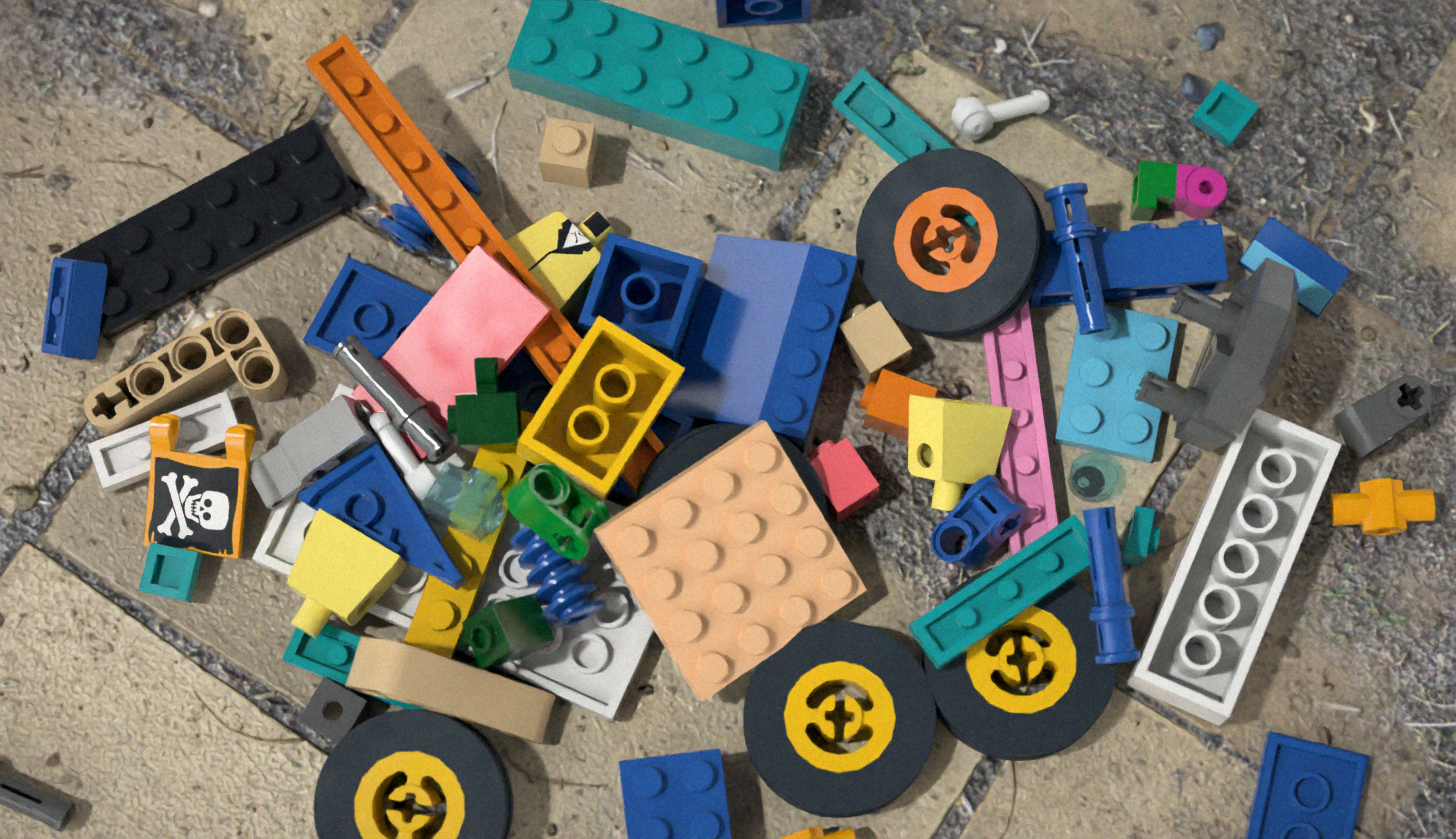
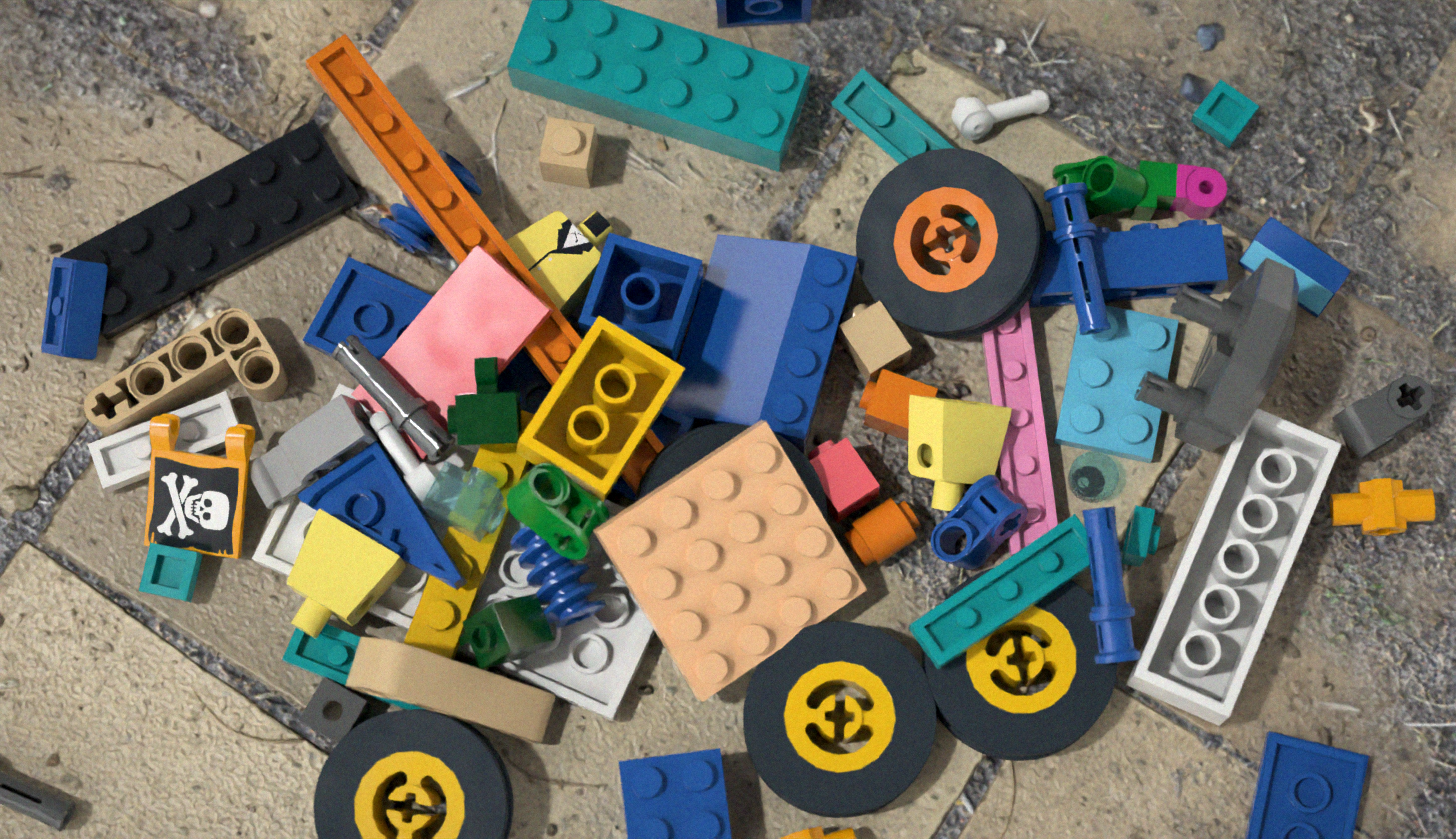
(882, 532): none -> orange brick
(1109, 184): none -> green piece

